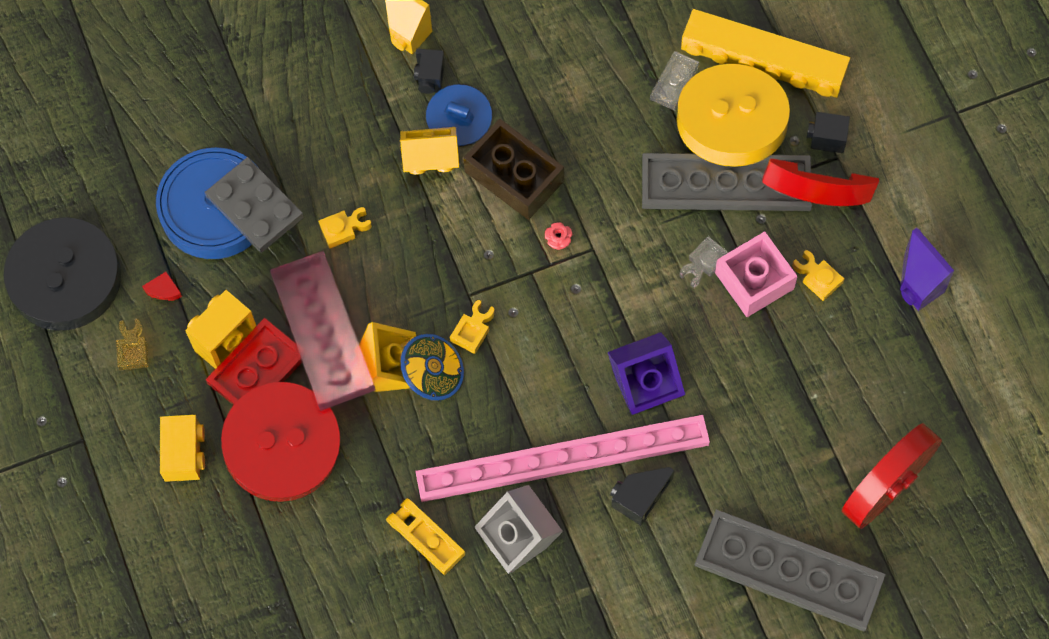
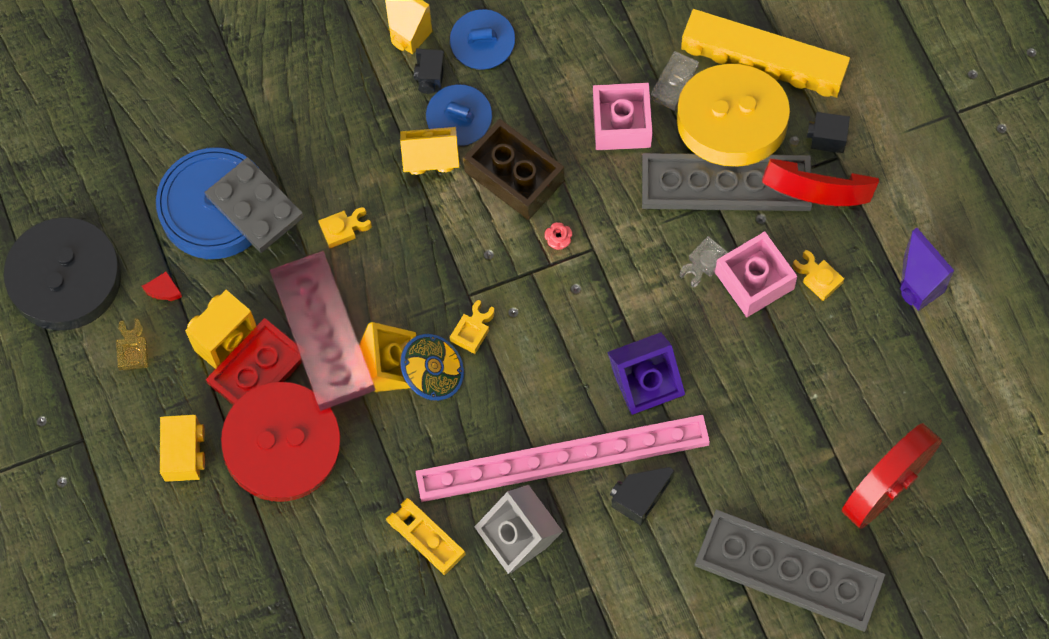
(482, 39): none -> blue shield
(622, 116): none -> bright pink brick

